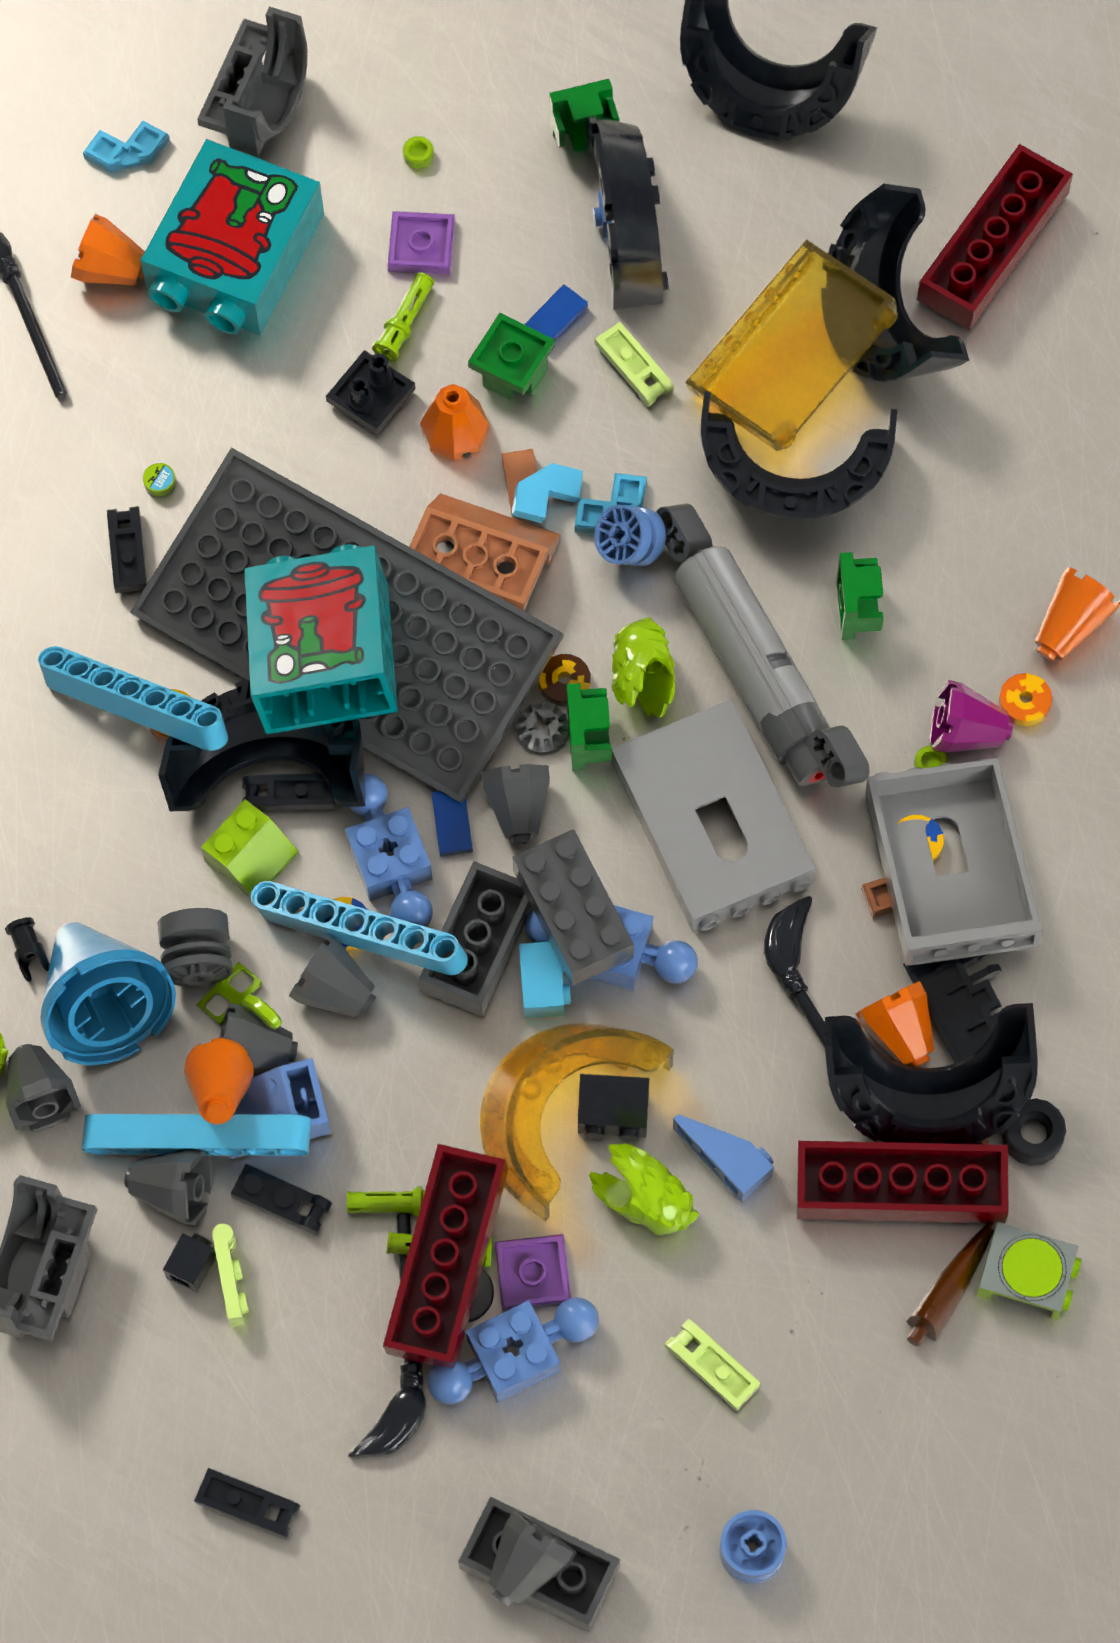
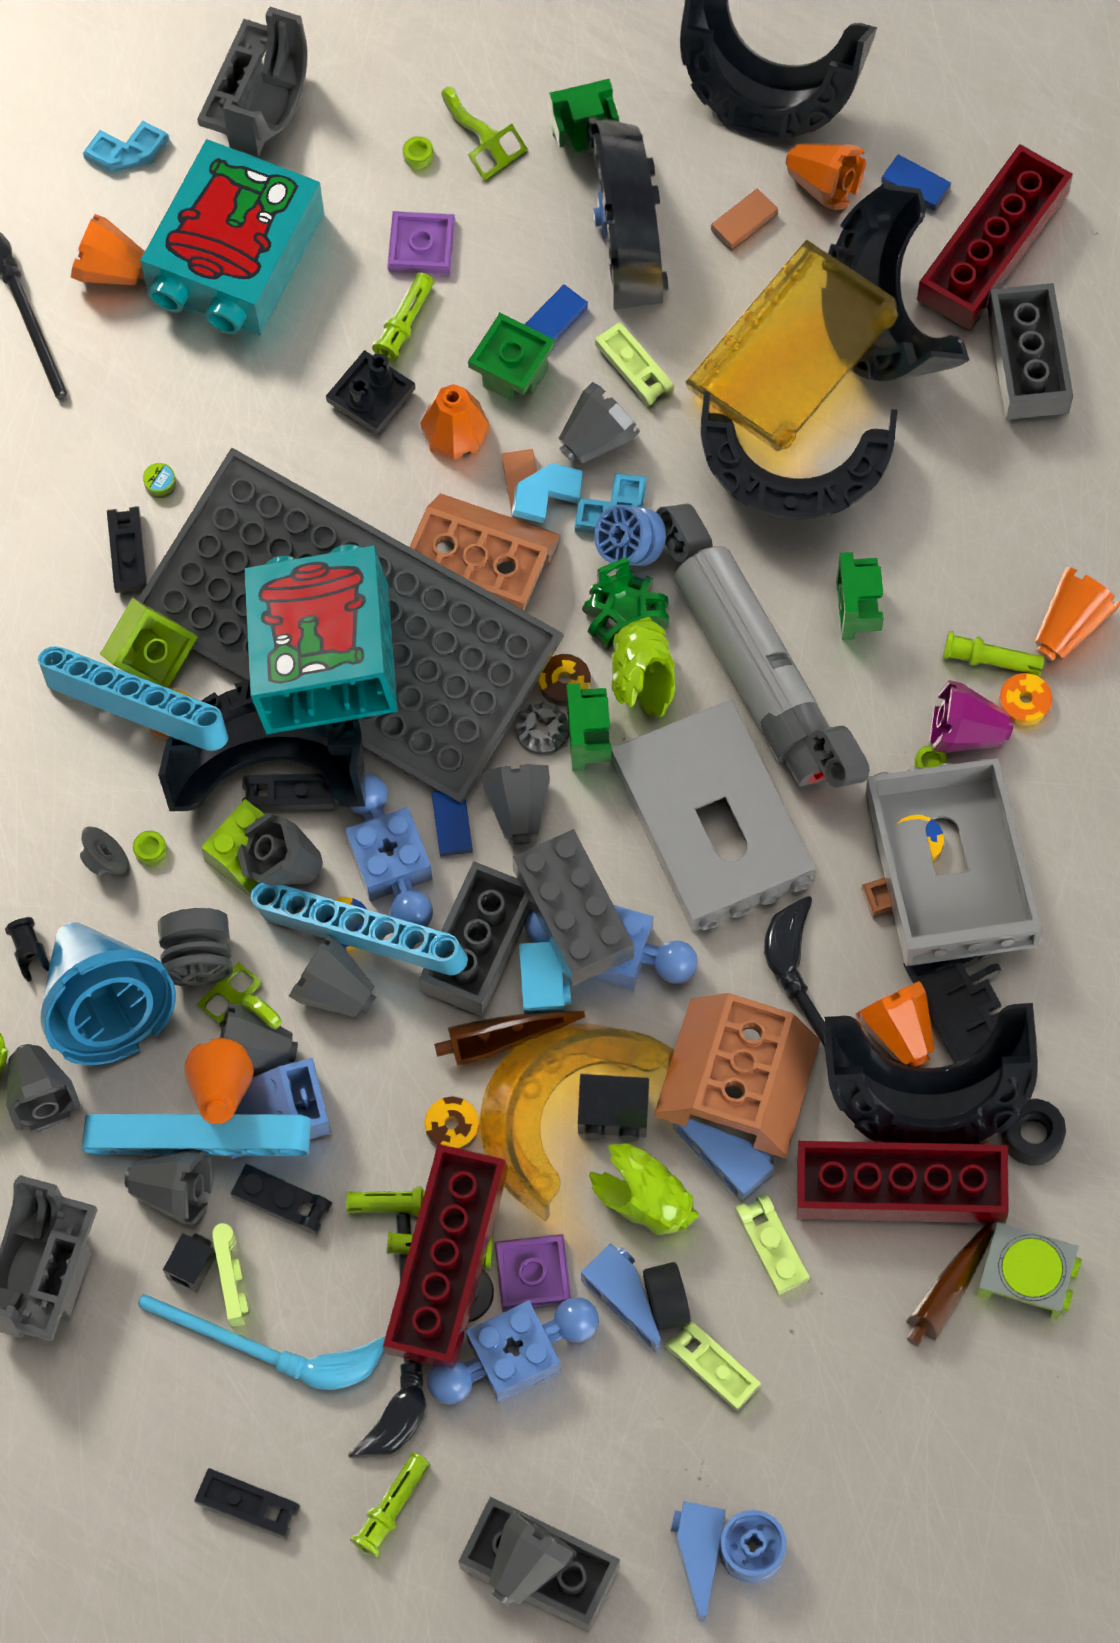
(102, 852): none -> dark grey piece
(148, 644): none -> lime slope
(149, 848): none -> lime tile
(279, 853): none -> dark grey cone
(320, 1372): none -> medium azure piece
(382, 1519): none -> lime pin
(452, 1109): none -> yellow piece
(488, 137): none -> lime piece
(494, 1035): none -> reddish brown piece
(595, 426): none -> dark grey cone
(617, 1284): none -> medium blue slope
(625, 601): none -> green piece
(667, 1296): none -> black tyre
(698, 1545): none -> medium blue slope
(717, 1056): none -> nougat slope
(744, 219): none -> nougat tile
(772, 1245): none -> yellowish green plate
(827, 171): none -> orange cone
(909, 174): none -> blue tile
(977, 651): none -> lime pin
(1029, 351): none -> dark grey brick

